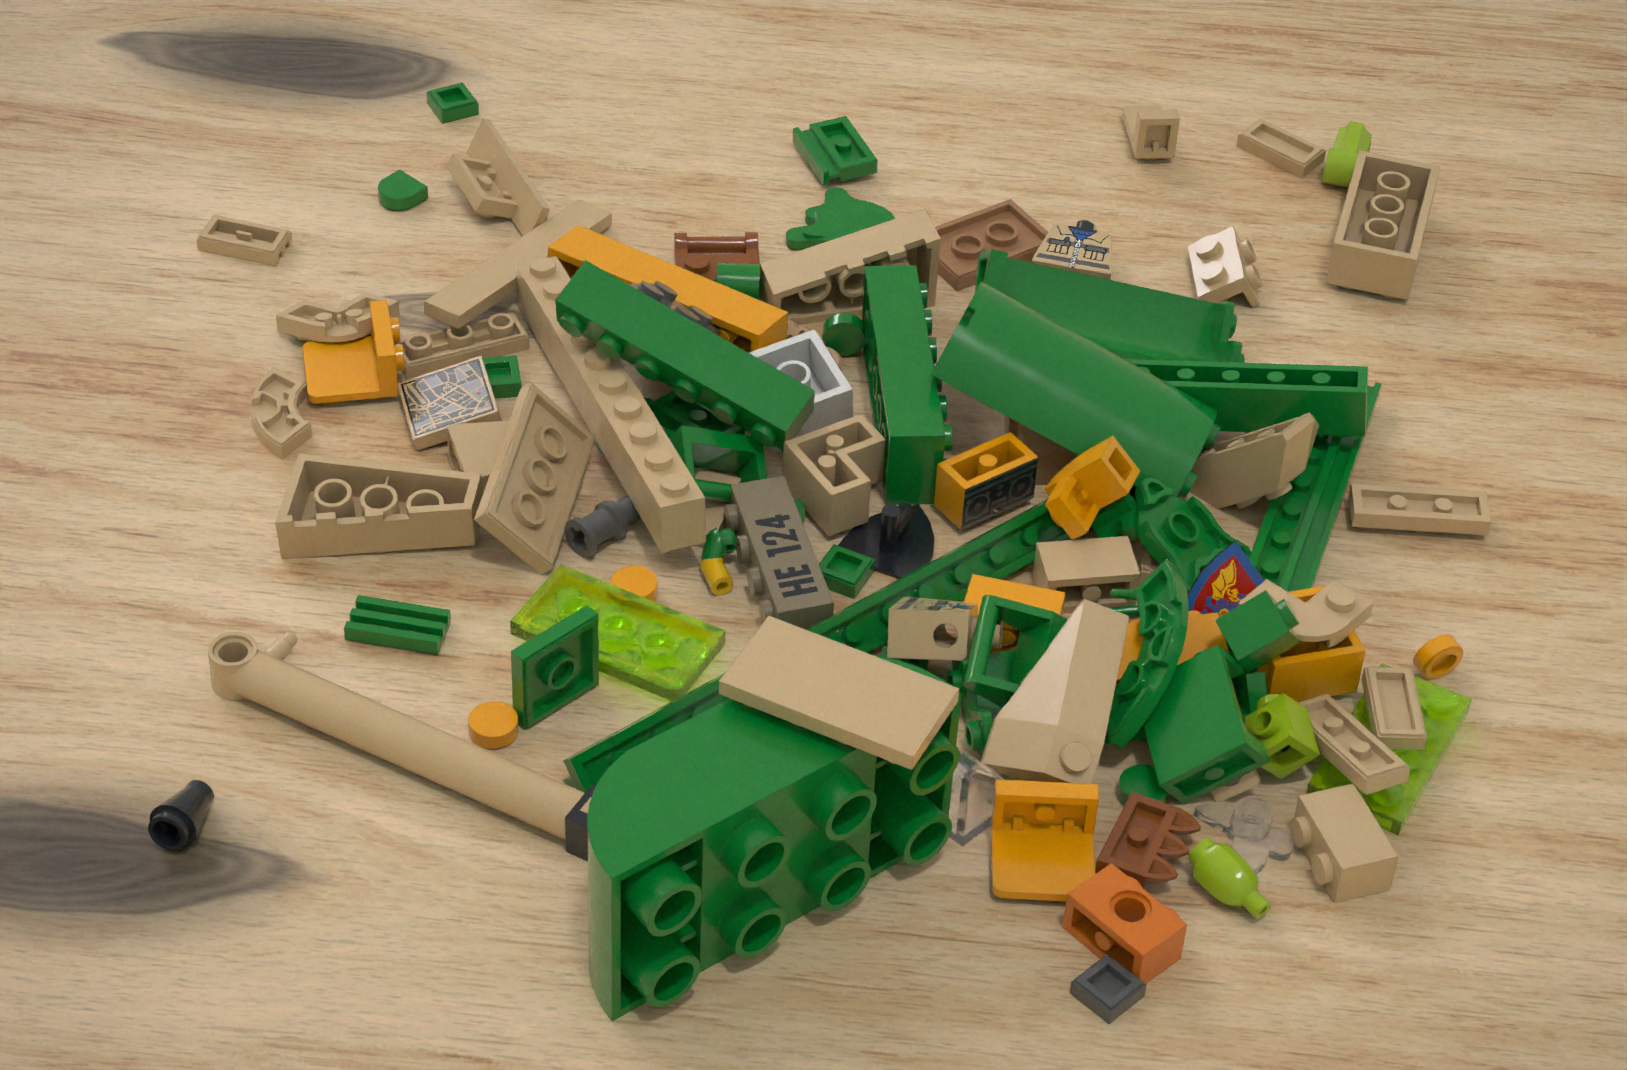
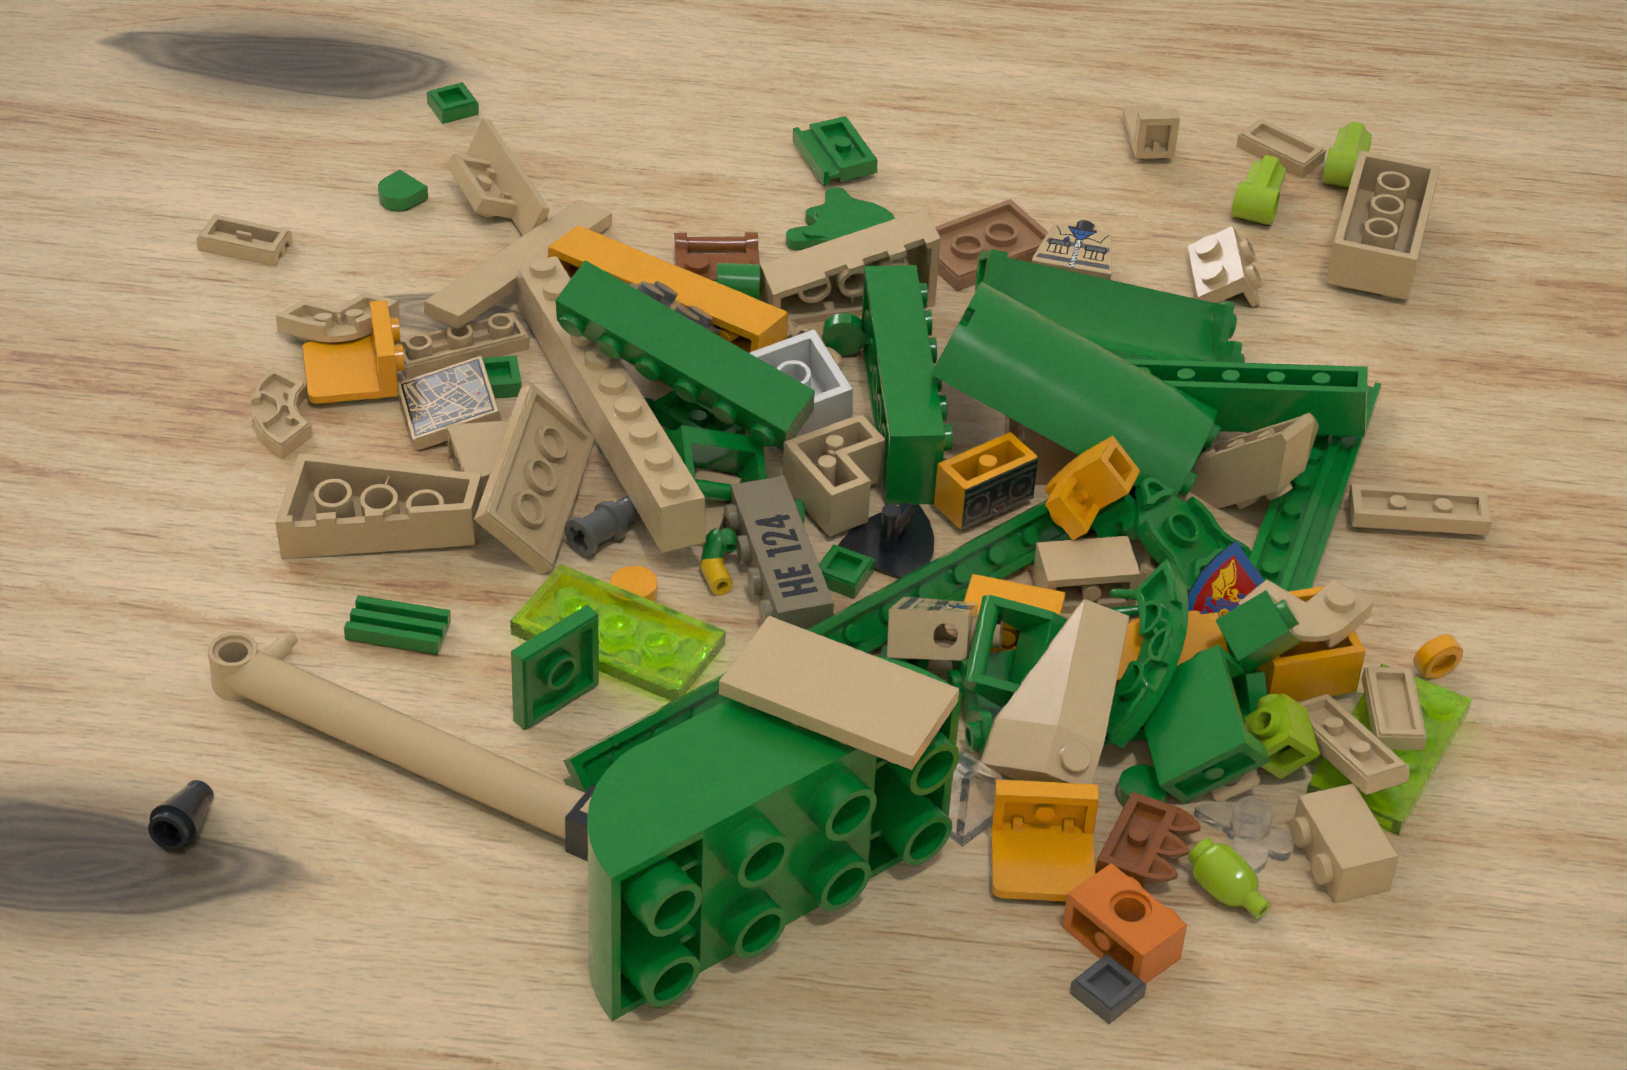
(493, 725): light orange tile -> none
(1260, 193): none -> lime piece

